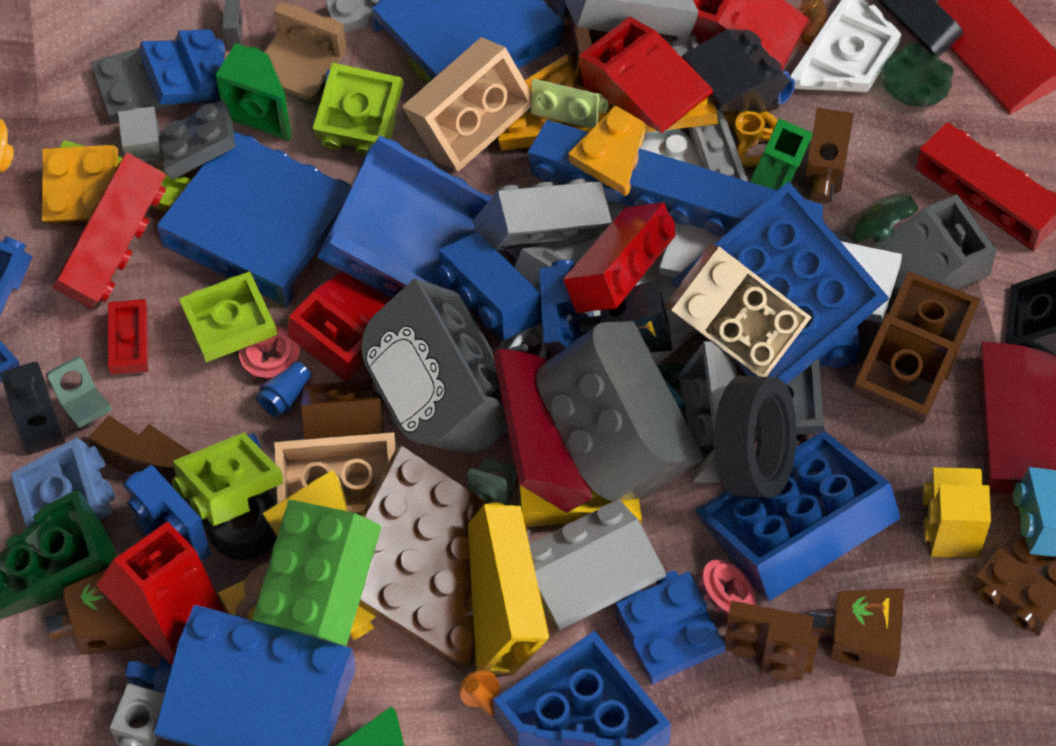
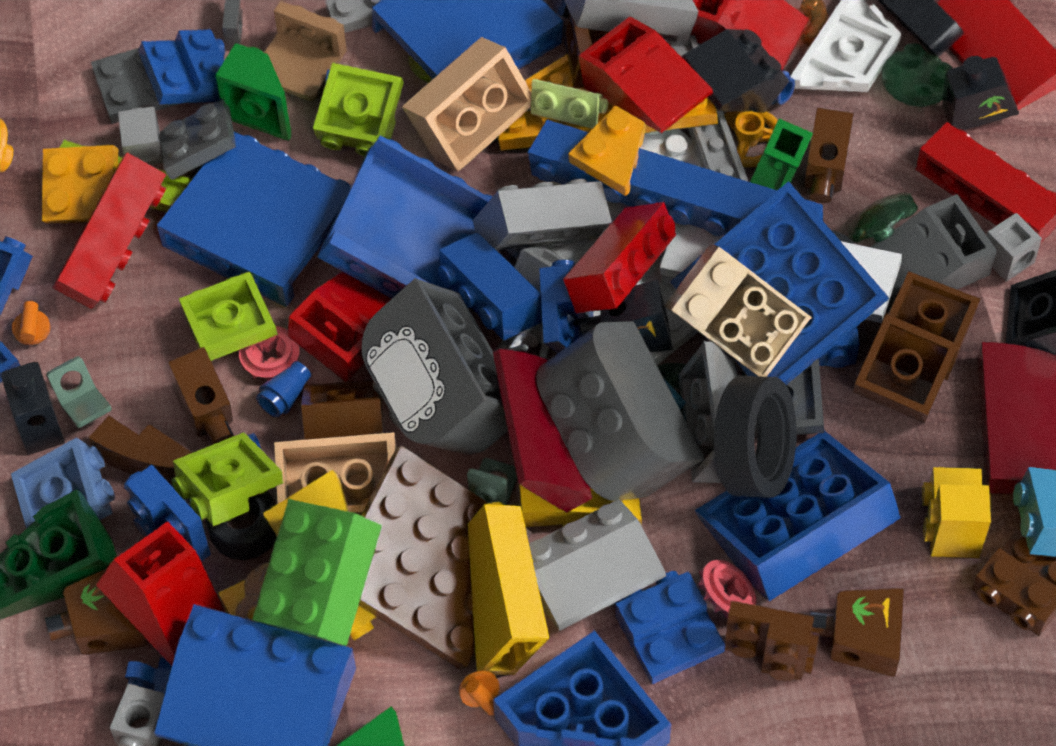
(31, 325): none -> orange plate
(128, 337): red plate -> none
(202, 395): none -> reddish brown torso
(977, 94): none -> black torso
(1015, 246): none -> light grey brick

